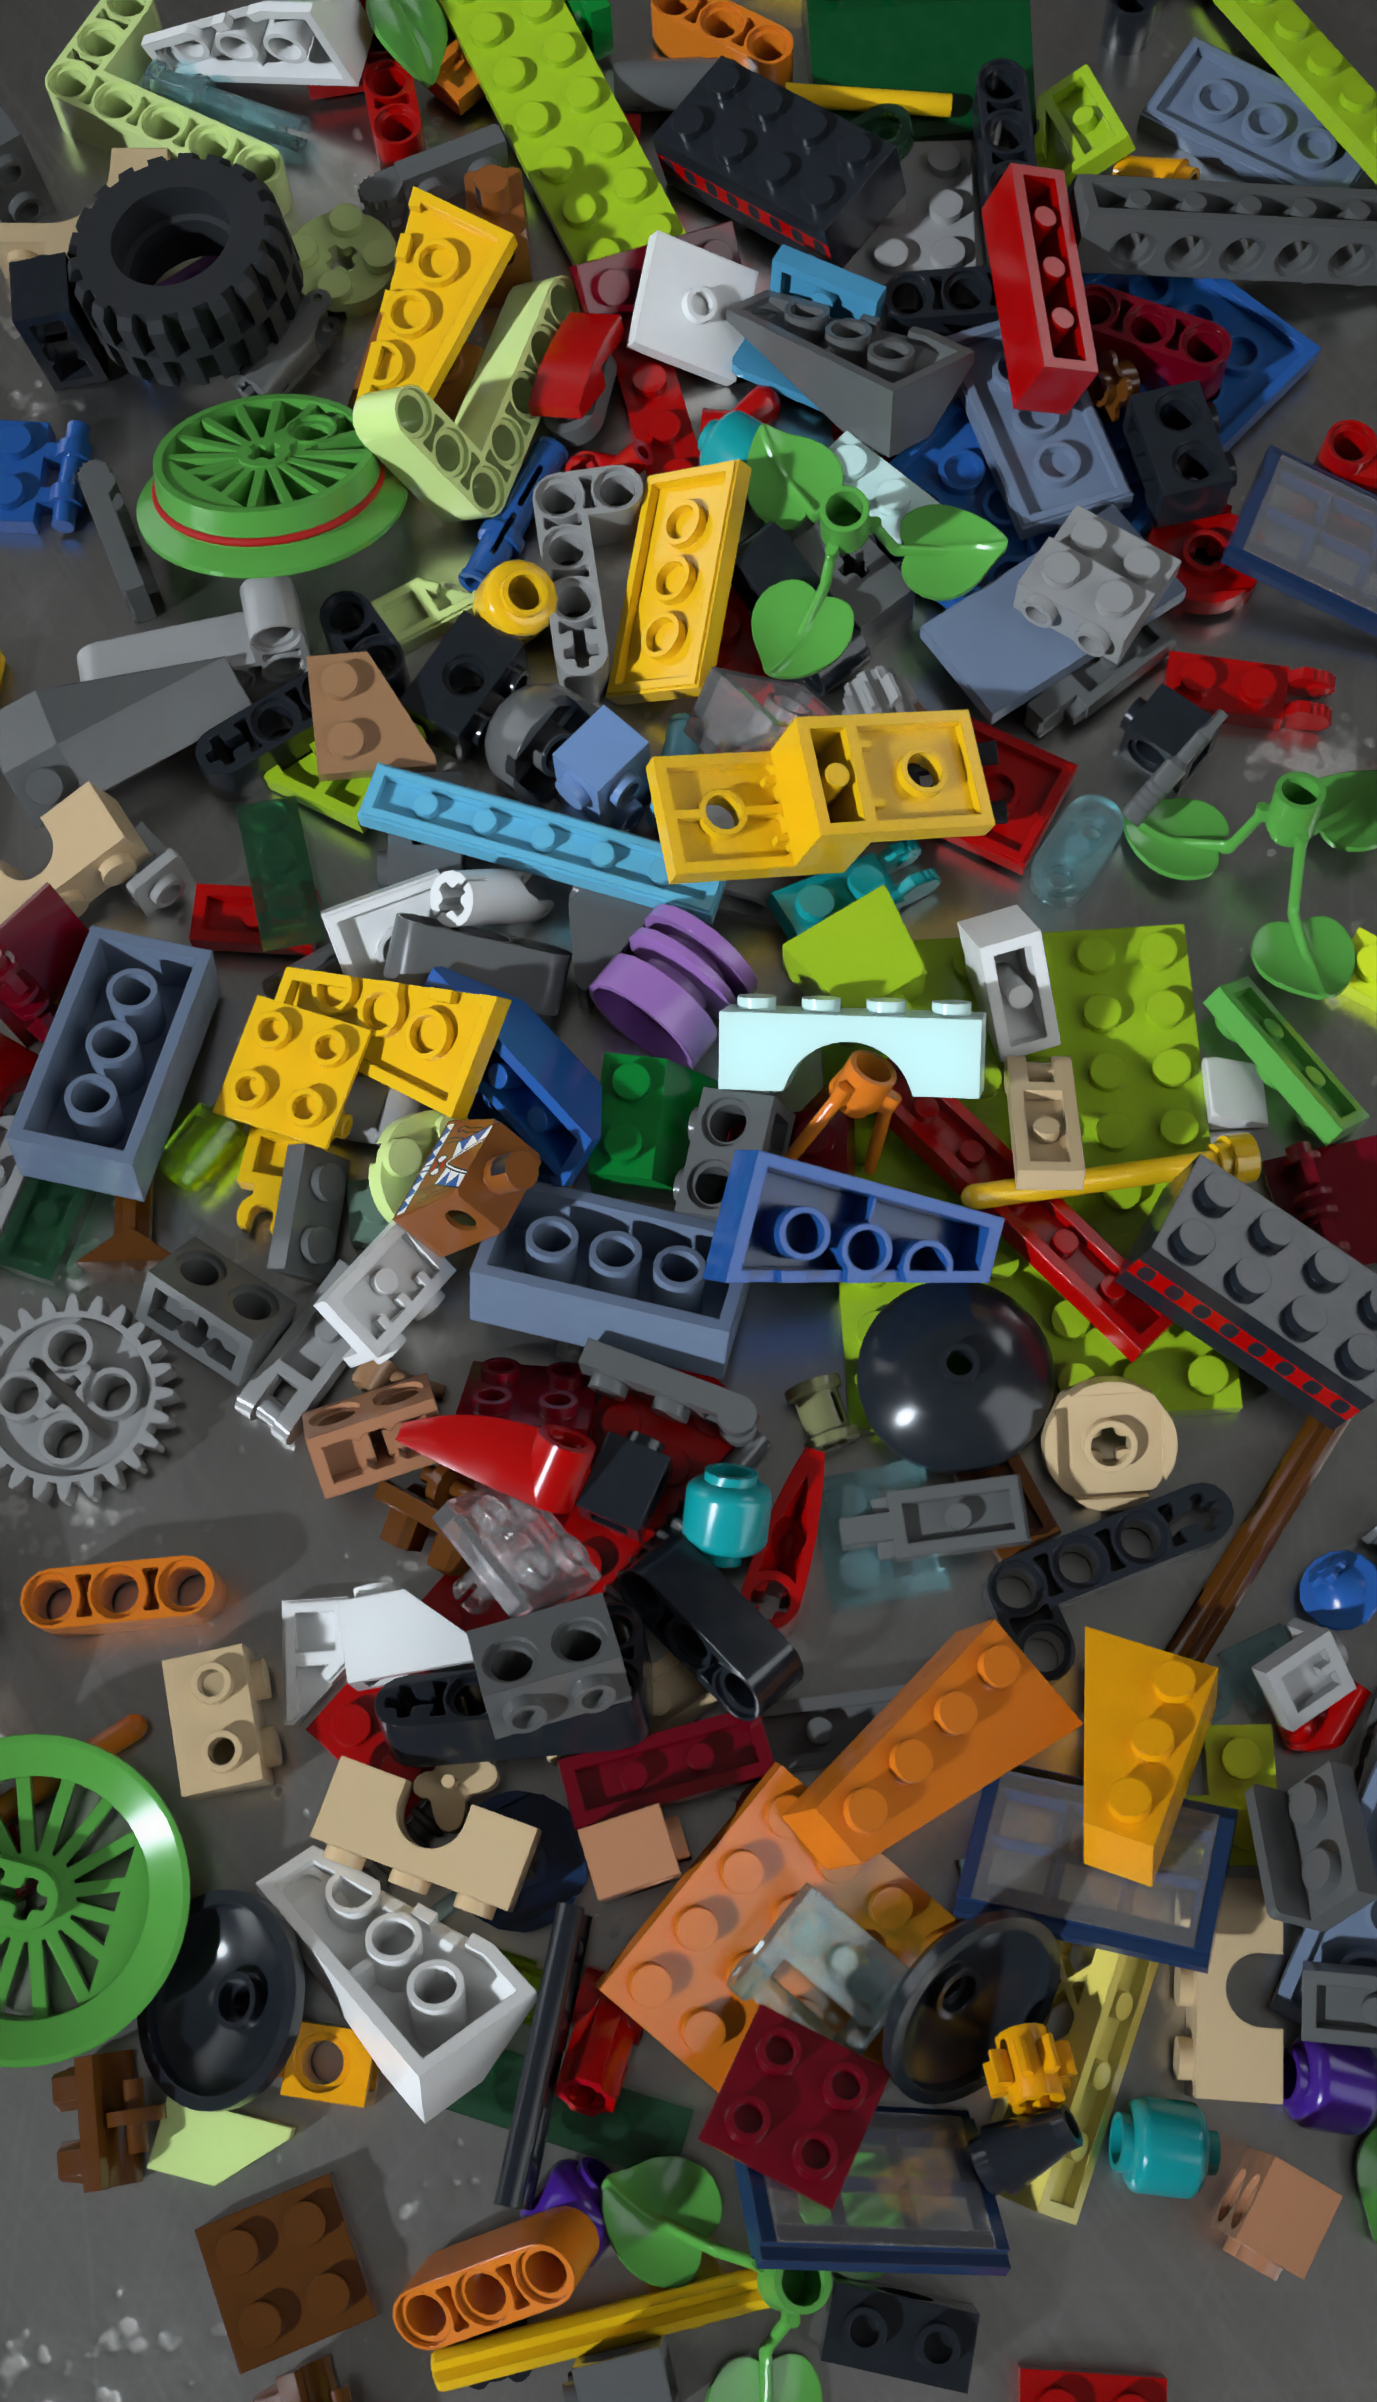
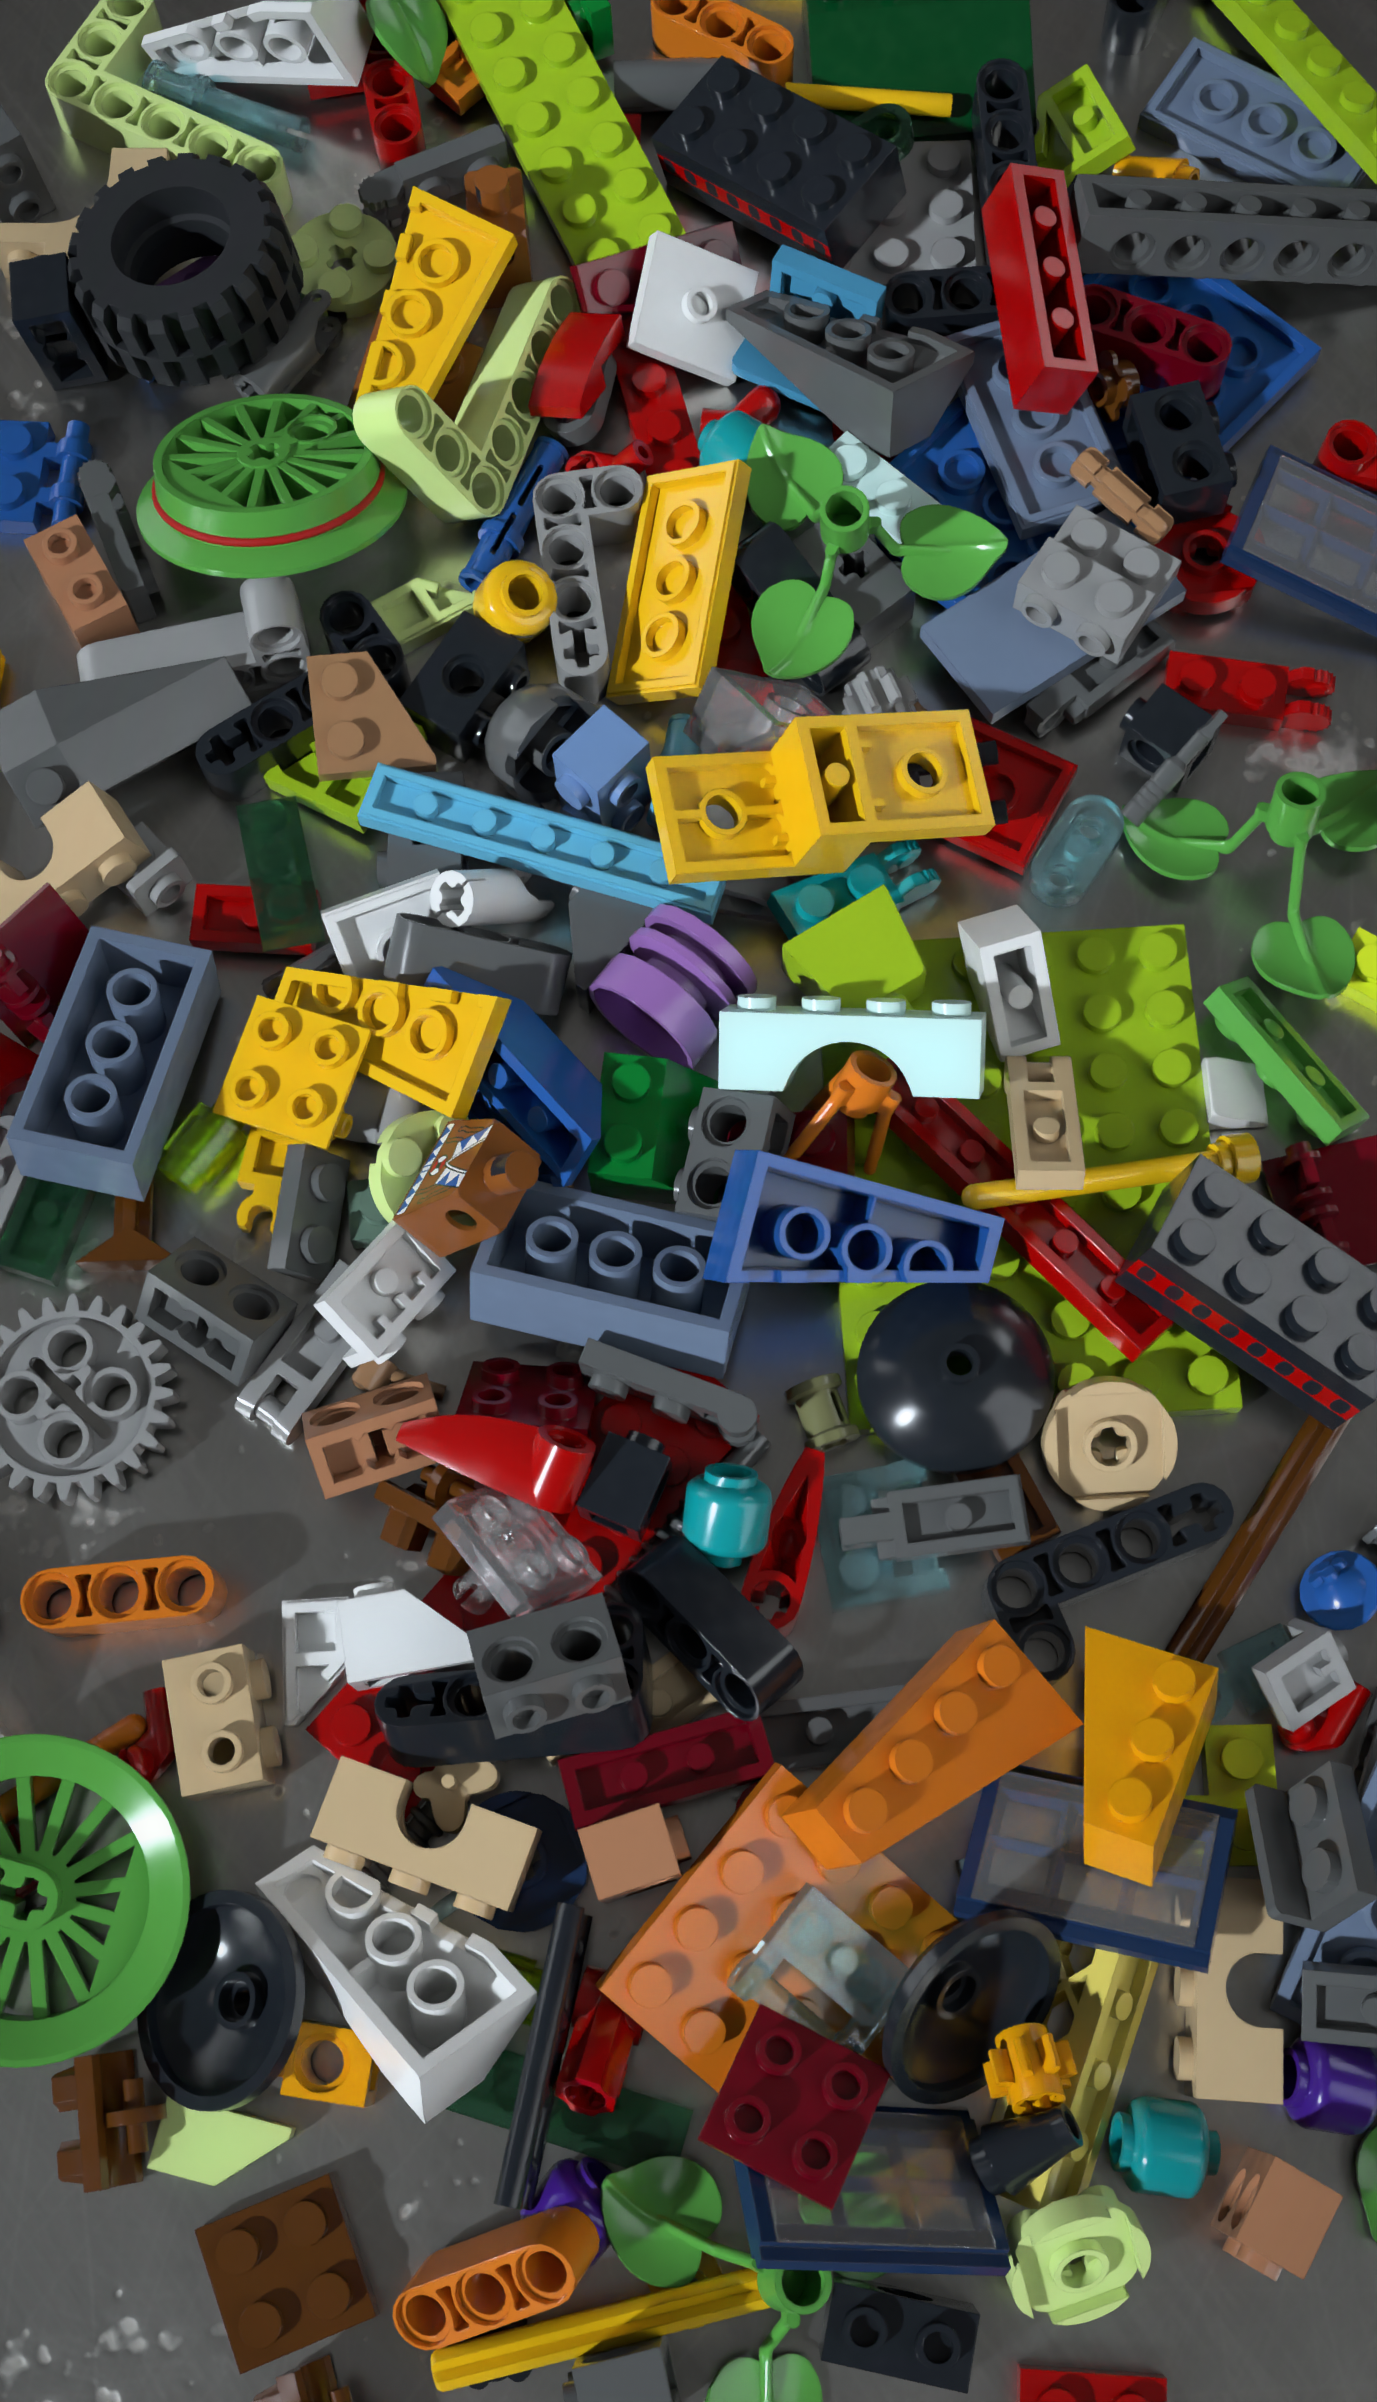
(80, 583): none -> nougat brick
(155, 1748): none -> red arm
(1084, 2226): none -> yellowish green plate
(1121, 496): none -> medium nougat axle

